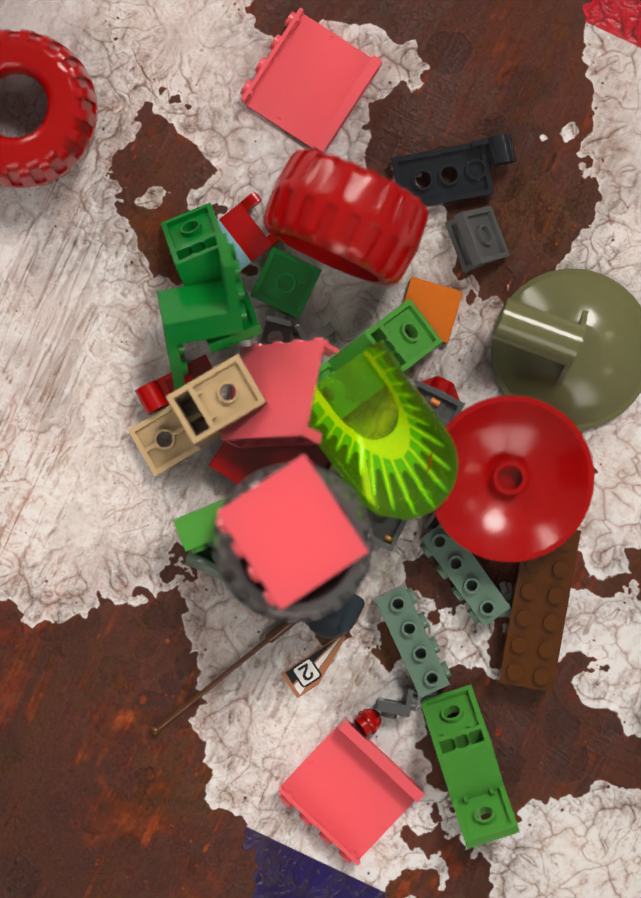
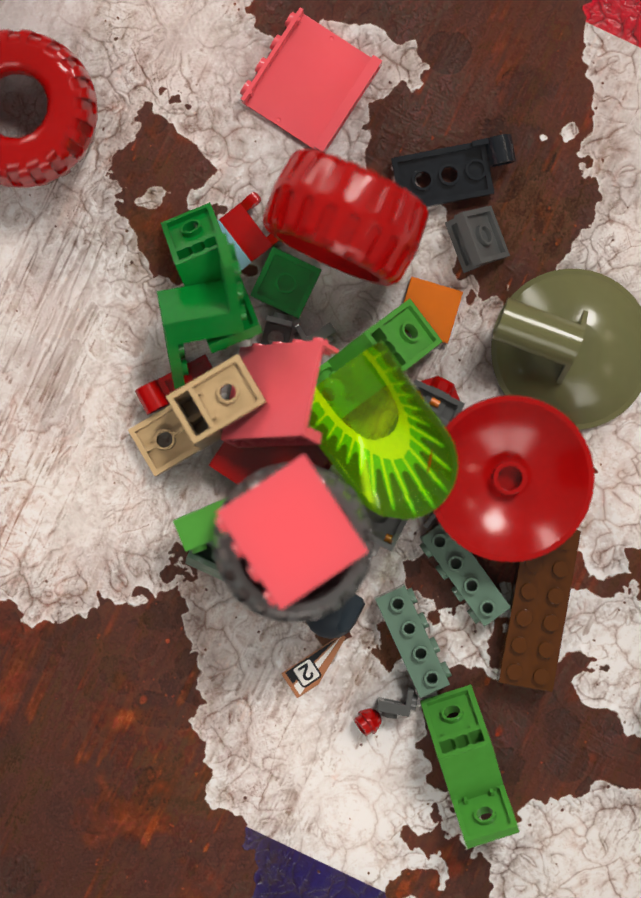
(270, 637): reddish brown piece -> none
(349, 791): coral panel -> none

